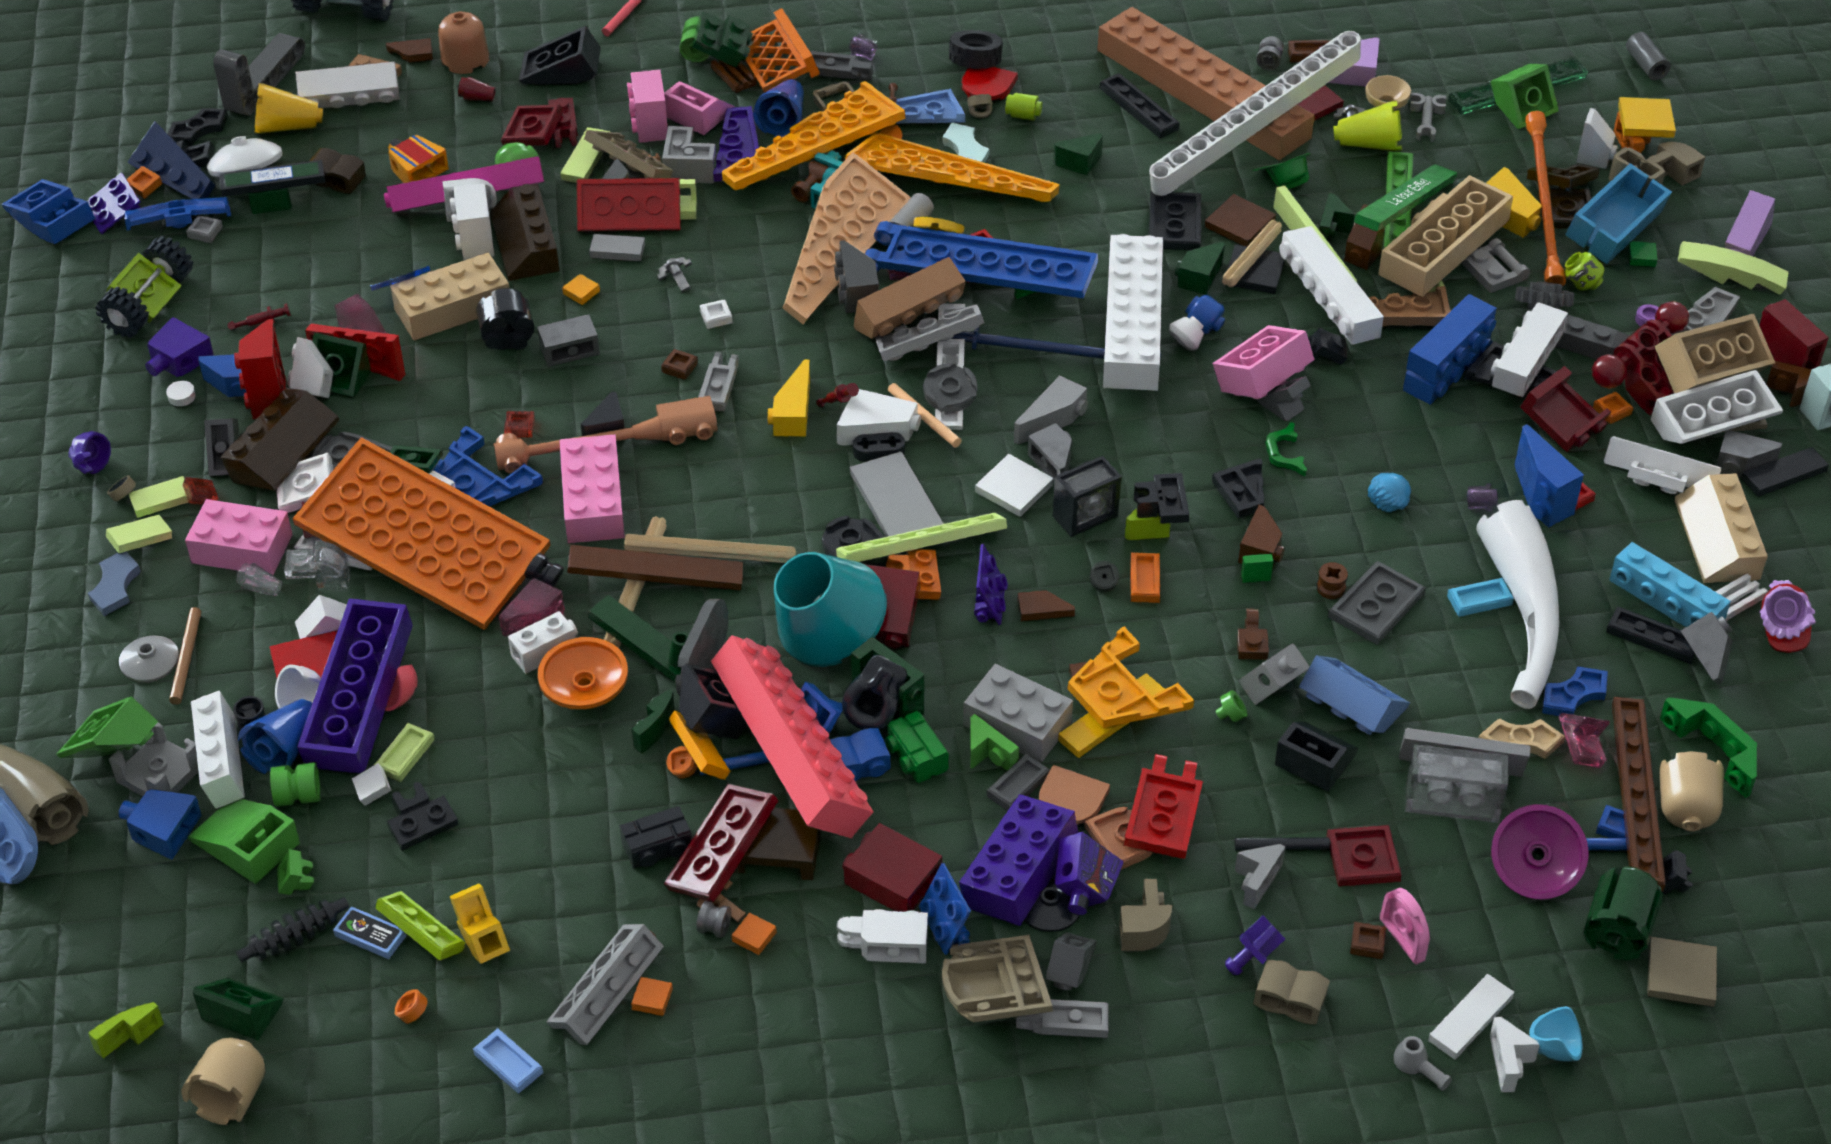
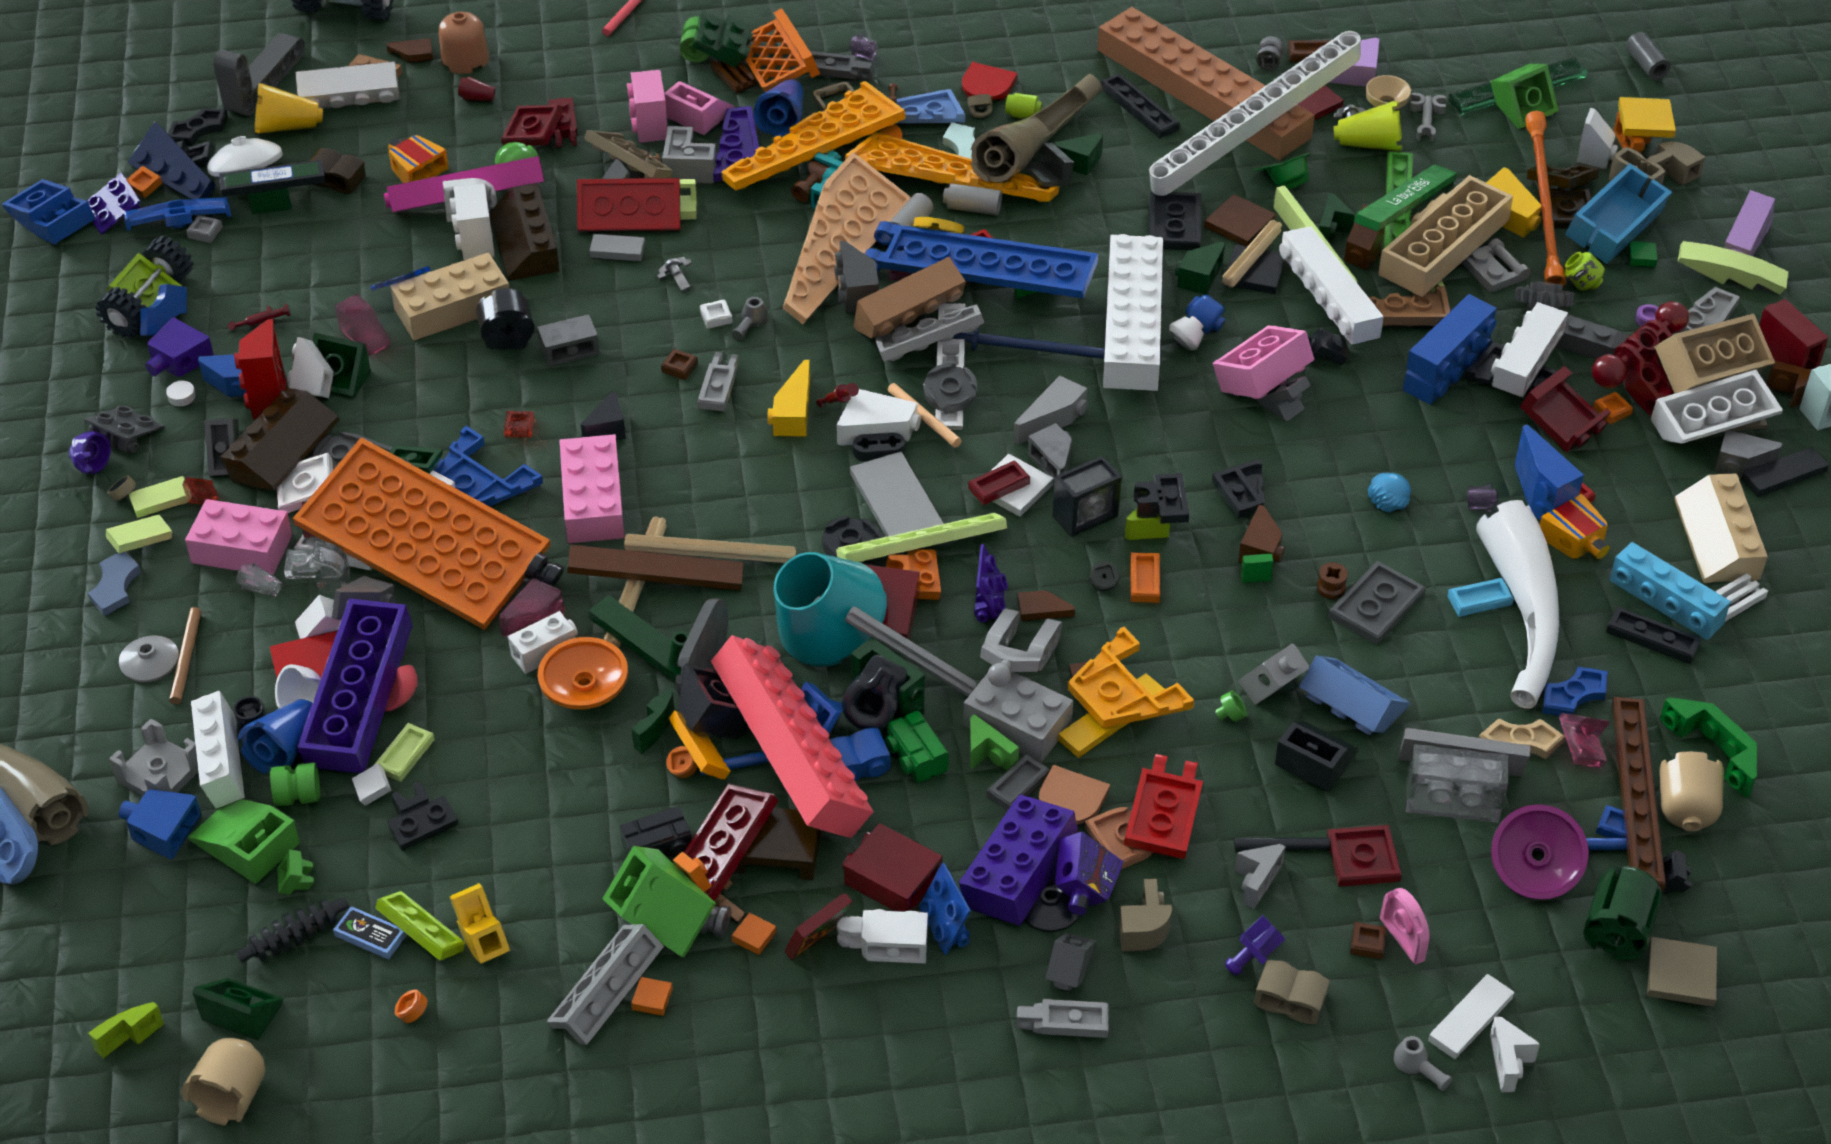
(110, 730): bright green slope -> none
(123, 427): none -> dark grey hinge
(168, 304): none -> blue tile
(362, 589): none -> dark grey slope
(382, 348): red wing -> none
(508, 1061): light blue tile -> none
(562, 60): black slope -> none
(581, 160): yellowish green tile -> none
(581, 289): light orange tile -> none
(660, 897): none -> bright green slope
(672, 423): nougat bar -> none
(694, 870): none -> orange plate
(753, 315): none -> flat silver bar
(817, 926): none -> dark red tile
(910, 651): none -> light grey axle
(973, 199): none -> light grey brick
(975, 49): black tyre -> none
(995, 979): dark tan slope -> none
(999, 482): none -> dark red tile
(1007, 659): none -> light grey piece
(1011, 147): none -> dark tan brick
(1053, 169): none -> pearl dark grey panel
(1251, 641): reddish brown plate -> none
(1276, 458): green helmet -> none
(1558, 1035): medium azure helmet -> none
(1576, 529): none -> light orange torso
(1657, 466): white bracket -> none
(1711, 644): flat silver slope -> none
(1787, 617): lavender hair -> none

